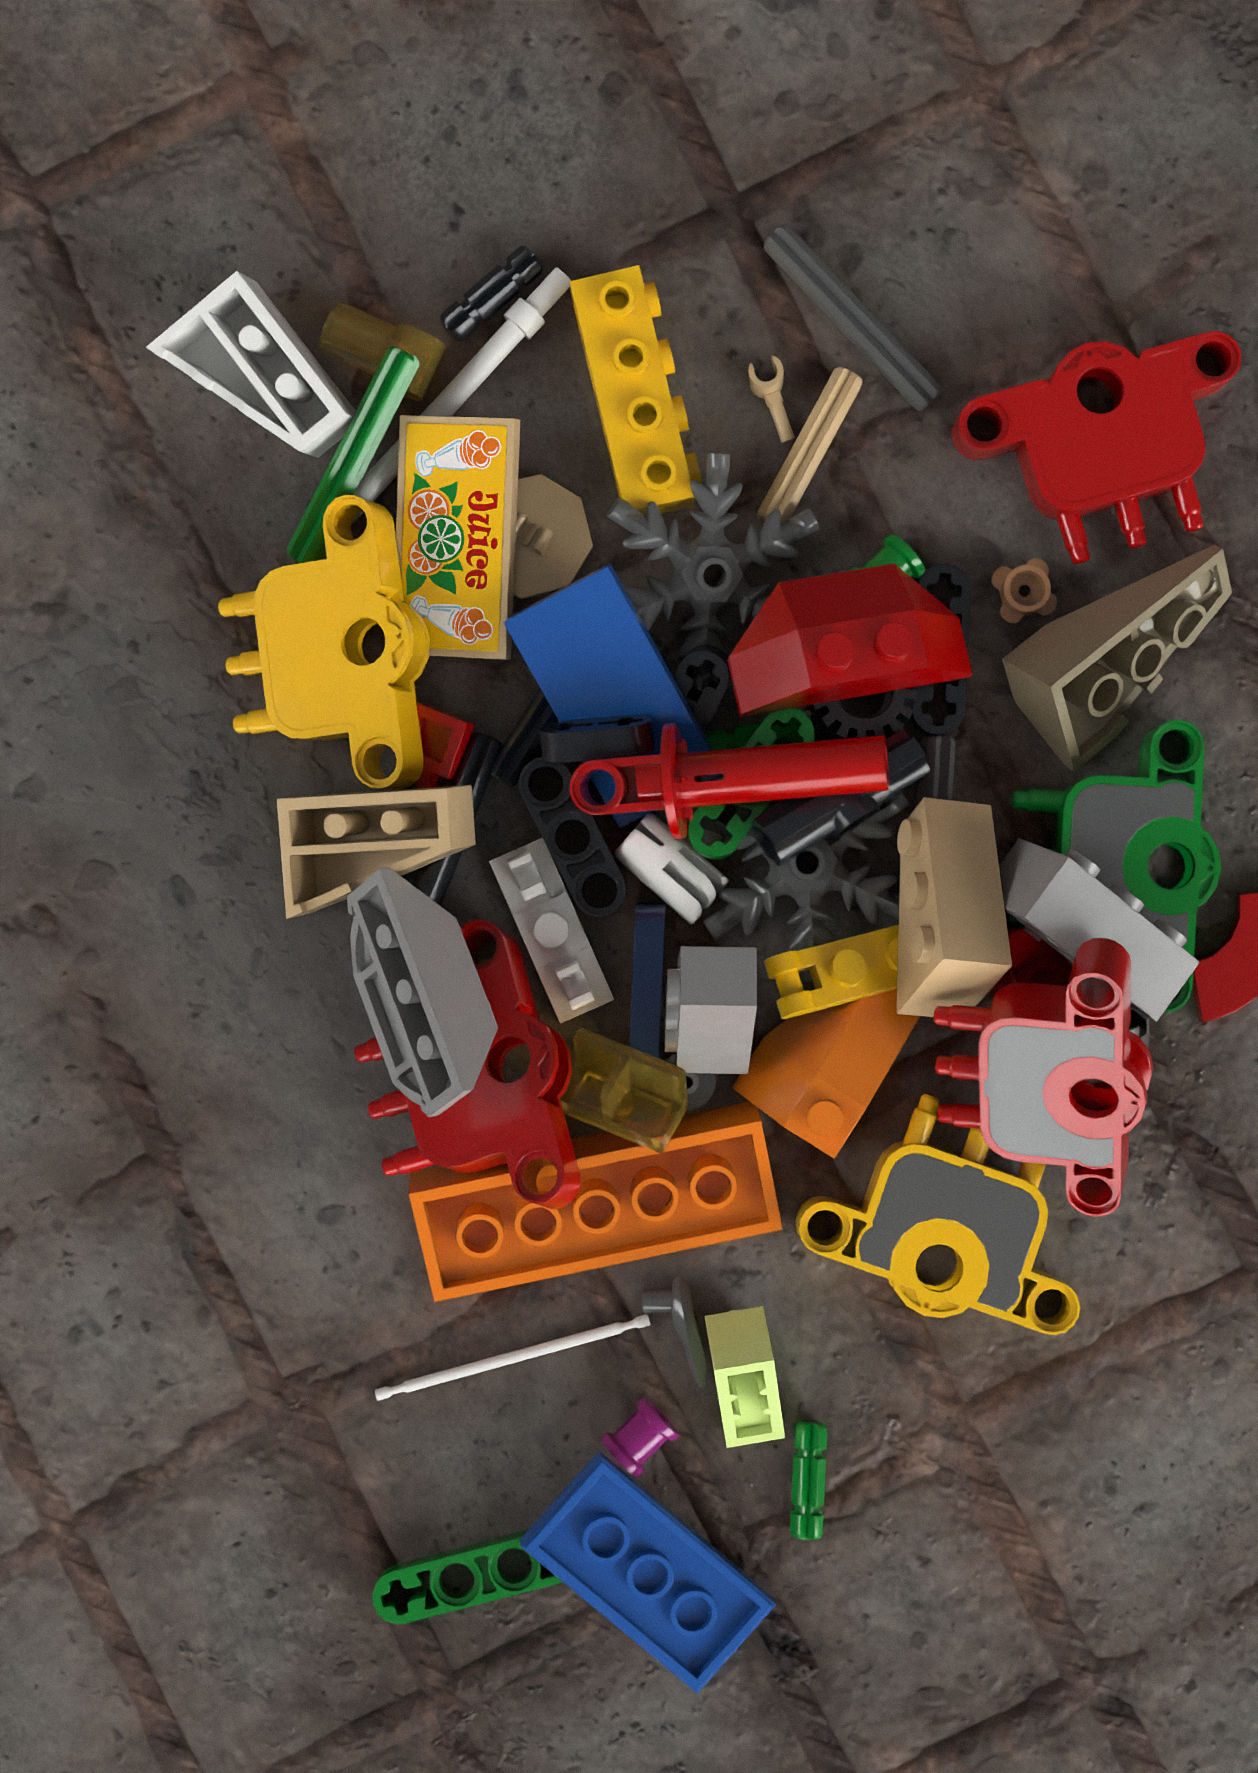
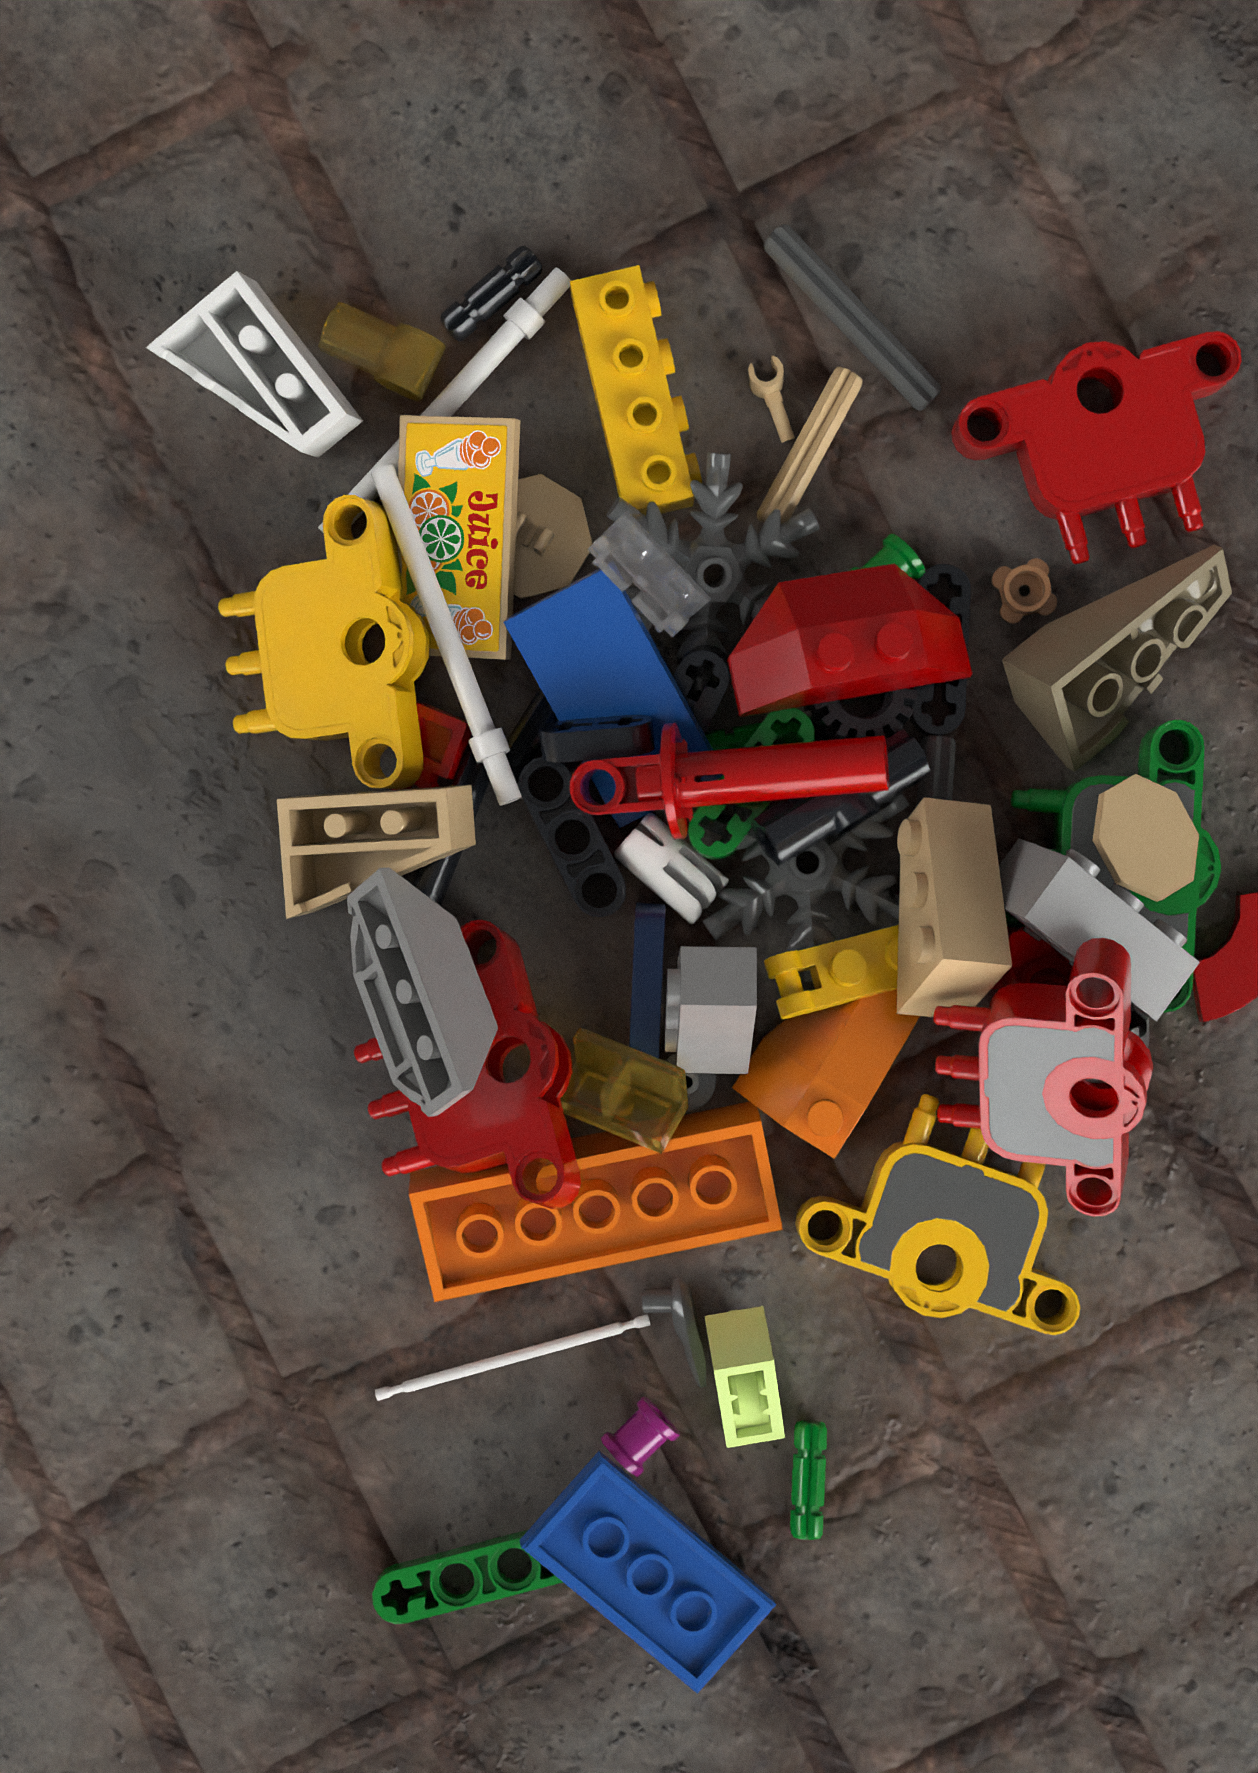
(355, 449): green axle -> none
(488, 743): none -> white bar
(551, 930): white plate -> none
(633, 556): none -> clear hinge
(1146, 837): none -> tan piece

